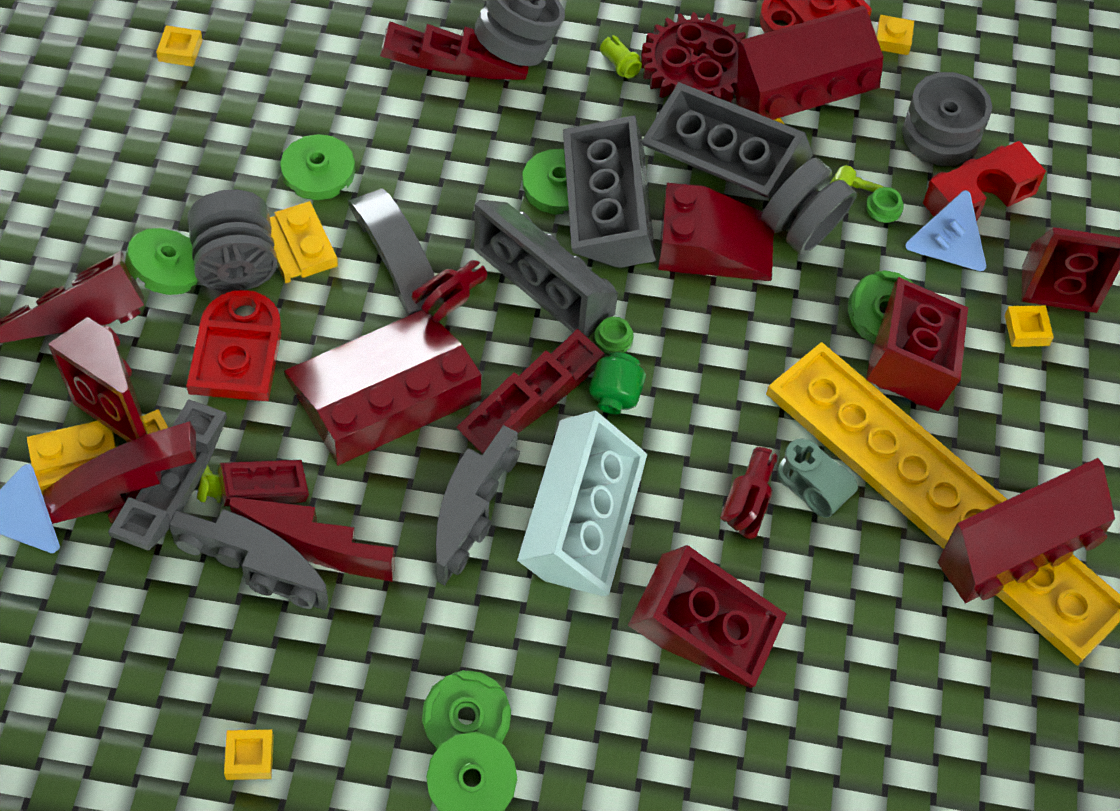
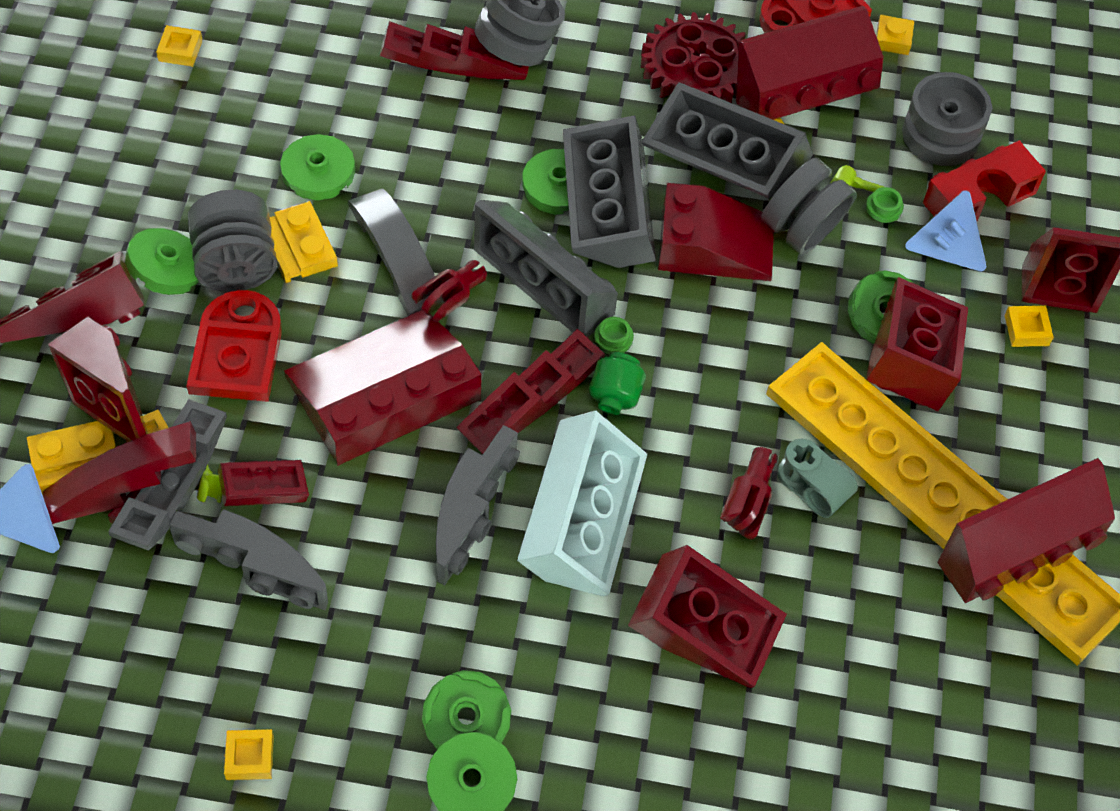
(319, 542): dark red slope -> none
(625, 62): lime pin -> none

